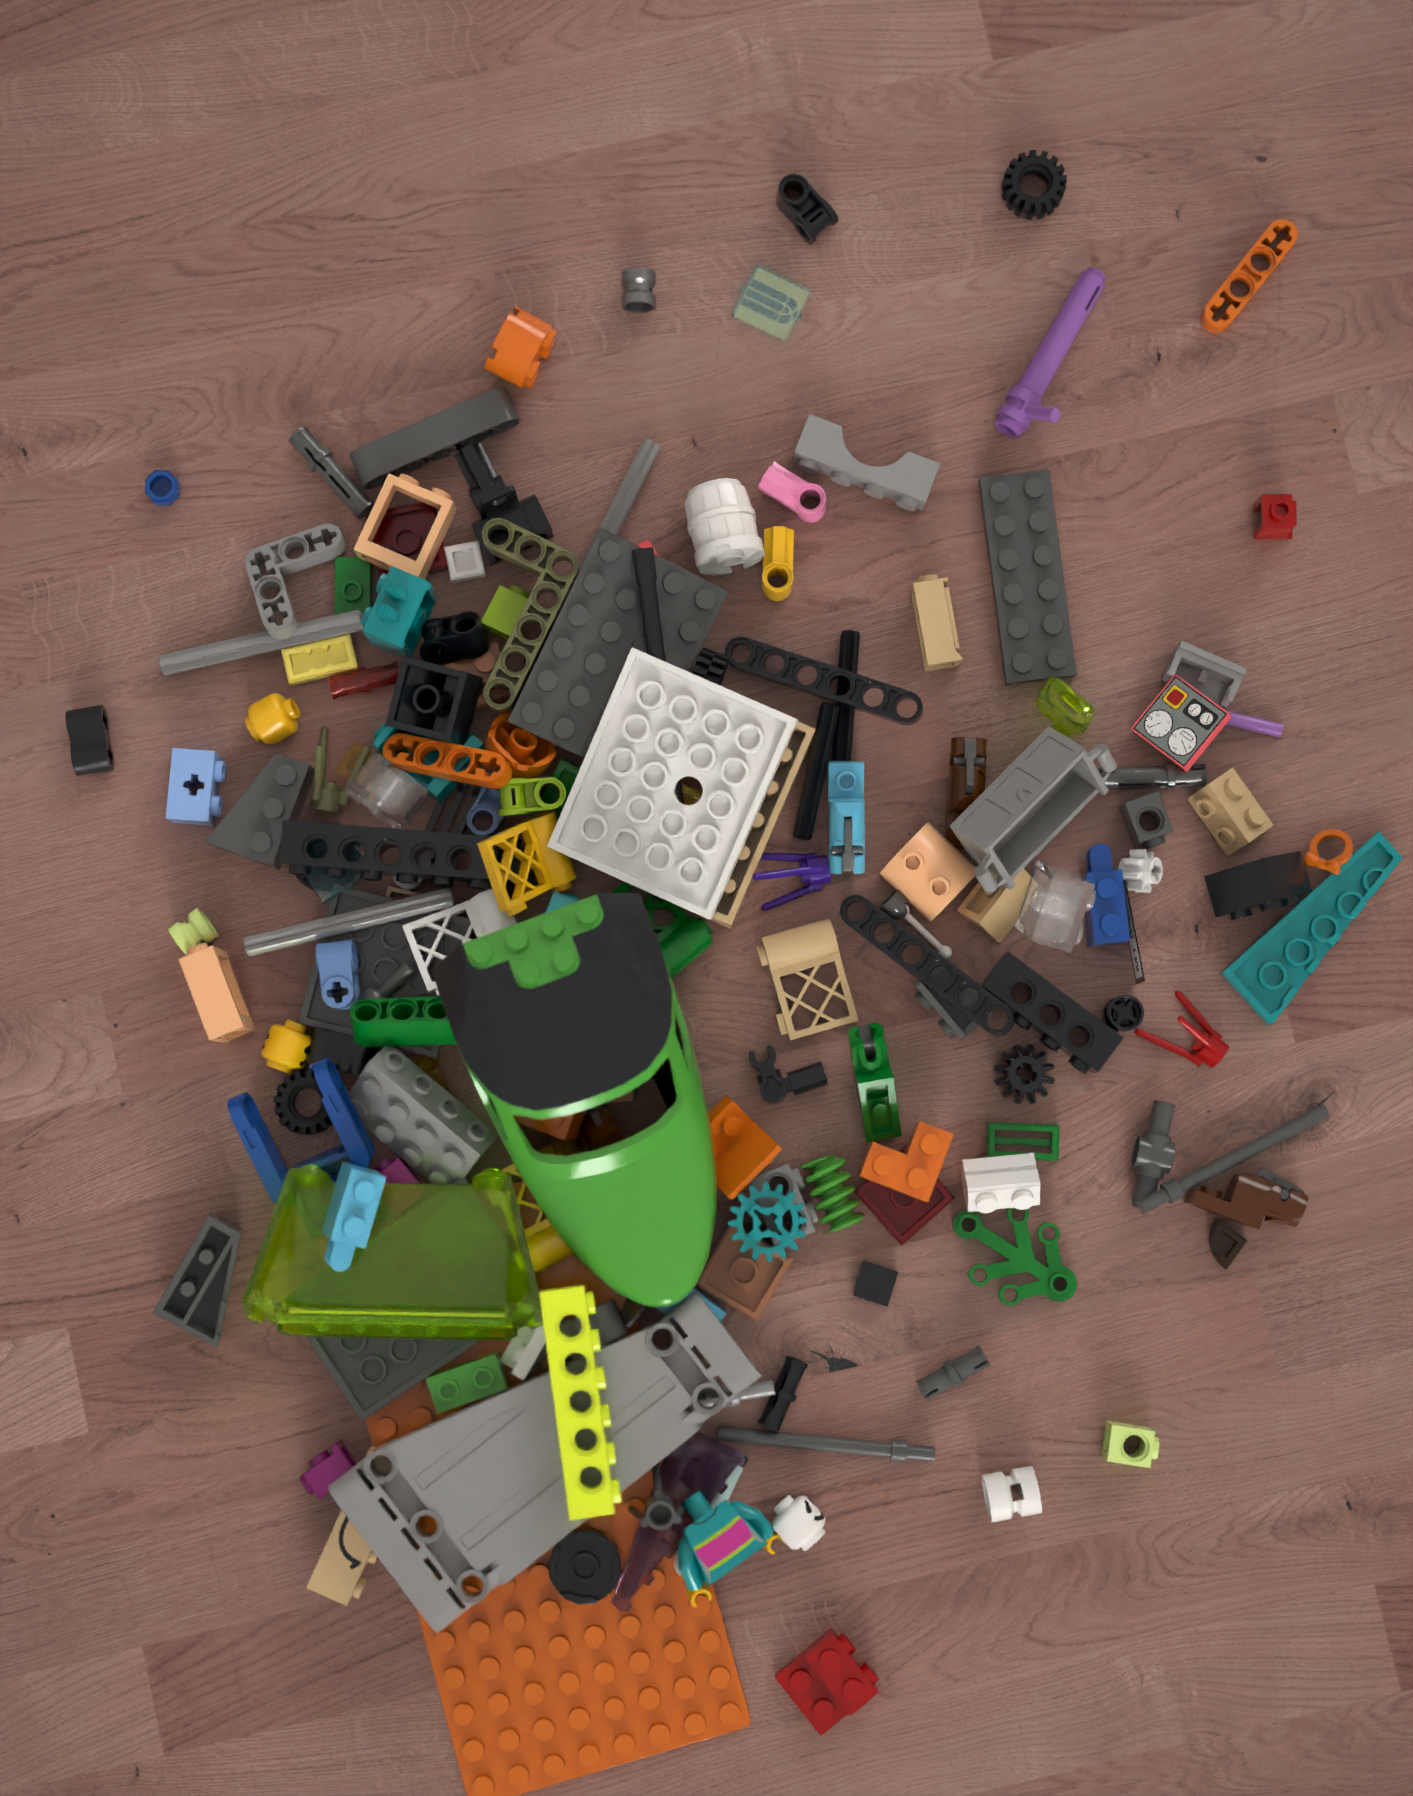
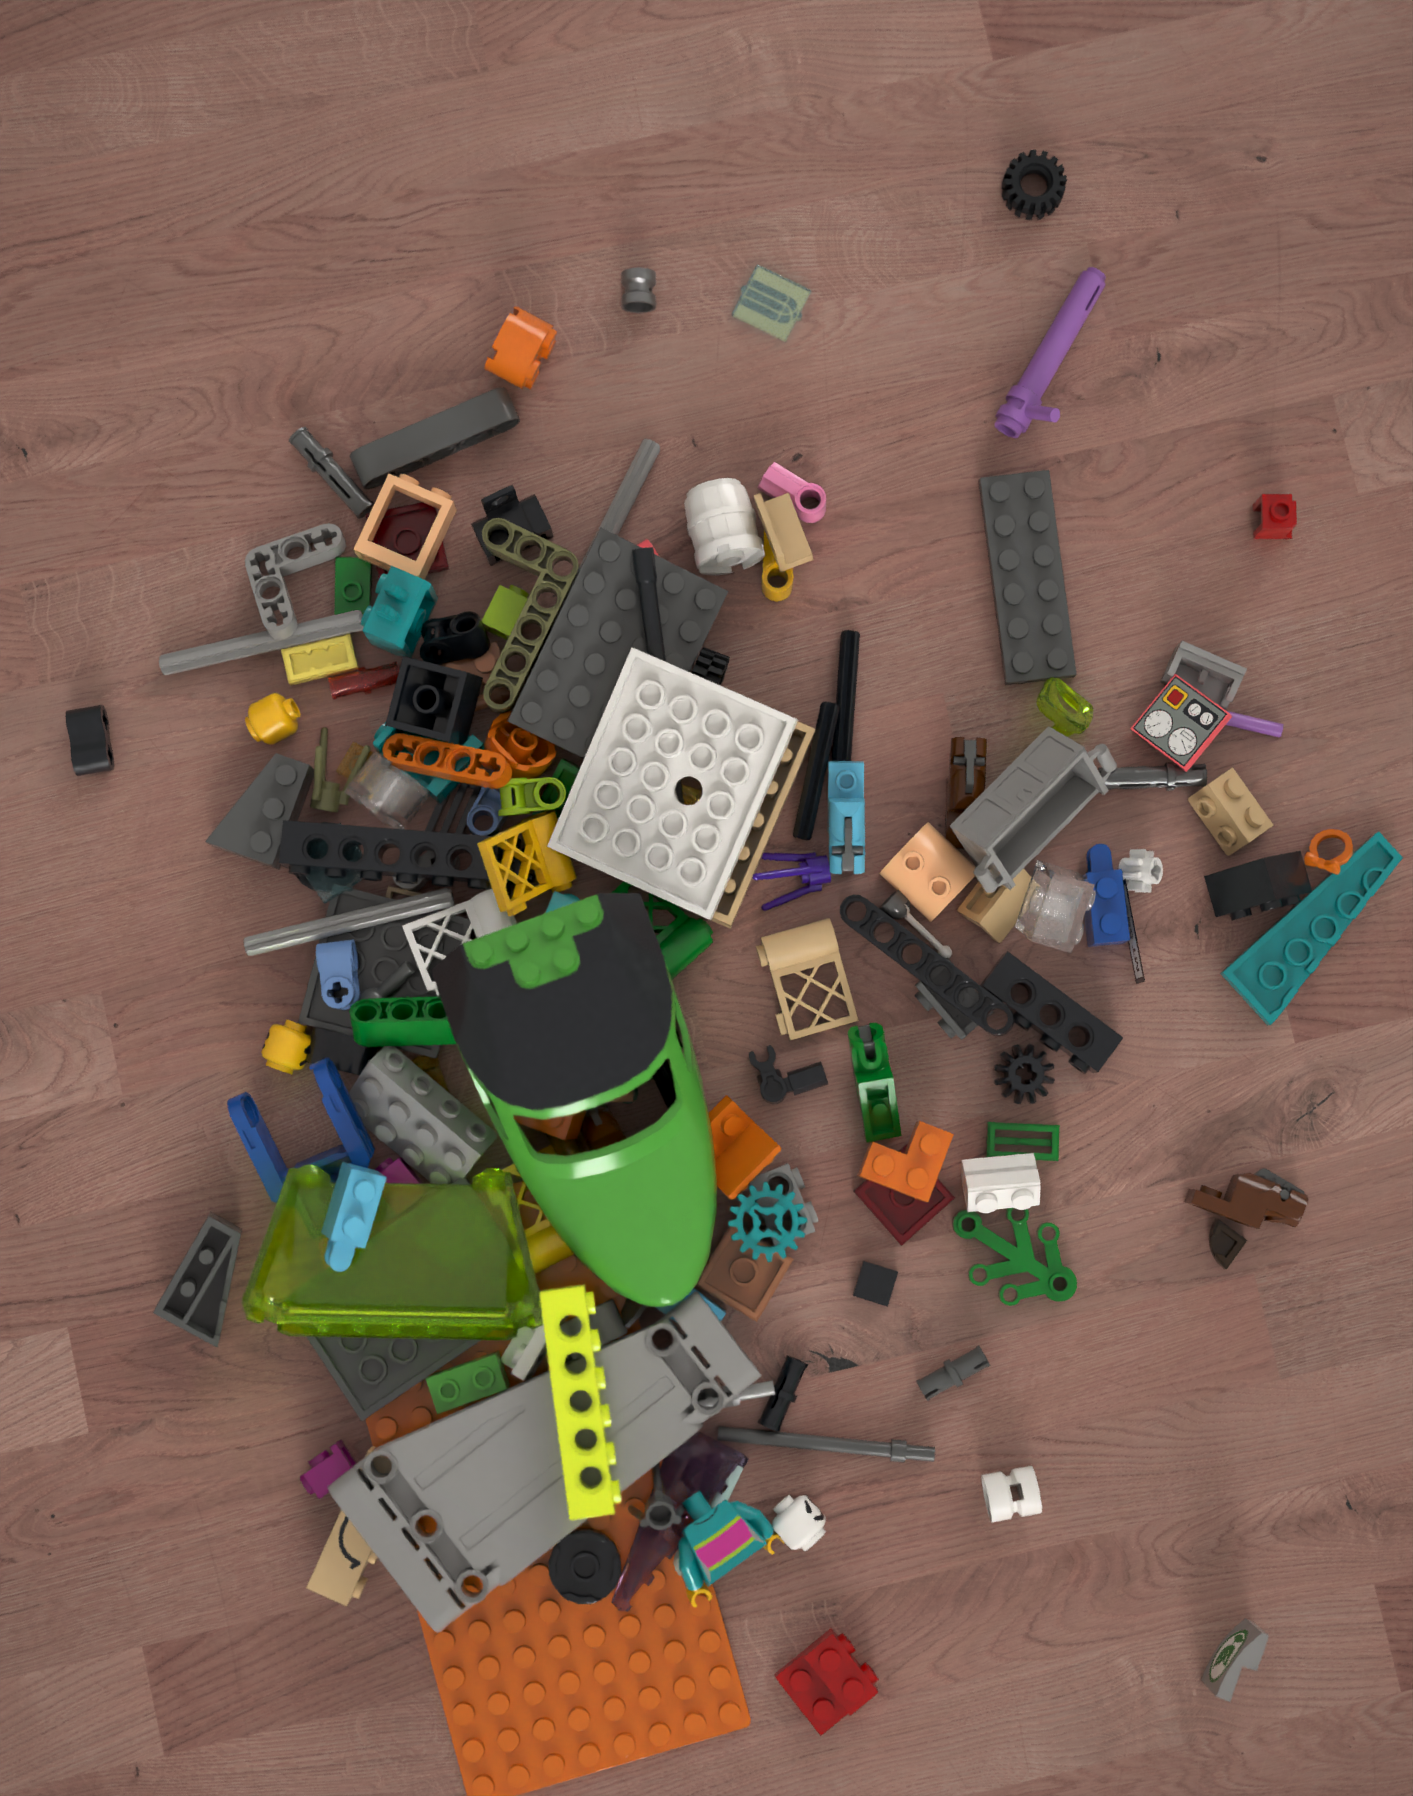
(162, 487): blue tile -> none
(185, 771): light blue brick -> none
(191, 933): yellowish green wheel -> none
(216, 993): light nougat window -> none
(286, 1108): black tyre -> none
(465, 561): white tile -> none
(479, 474): black piece -> none
(783, 531): none -> tan panel
(810, 212): black piece -> none
(824, 451): light grey arch -> none
(825, 675): black beam -> none
(833, 1192): bright green piece -> none
(935, 623): tan window -> none
(1114, 1439): yellowish green brick -> none
(1127, 1009): black wheel -> none
(1153, 806): dark grey brick -> none
(1153, 1151): dark grey pin -> none
(1174, 1189): dark grey bar -> none
(1207, 1044): red plant -> none
(1239, 1648): none -> light grey slope
(1249, 276): orange beam -> none

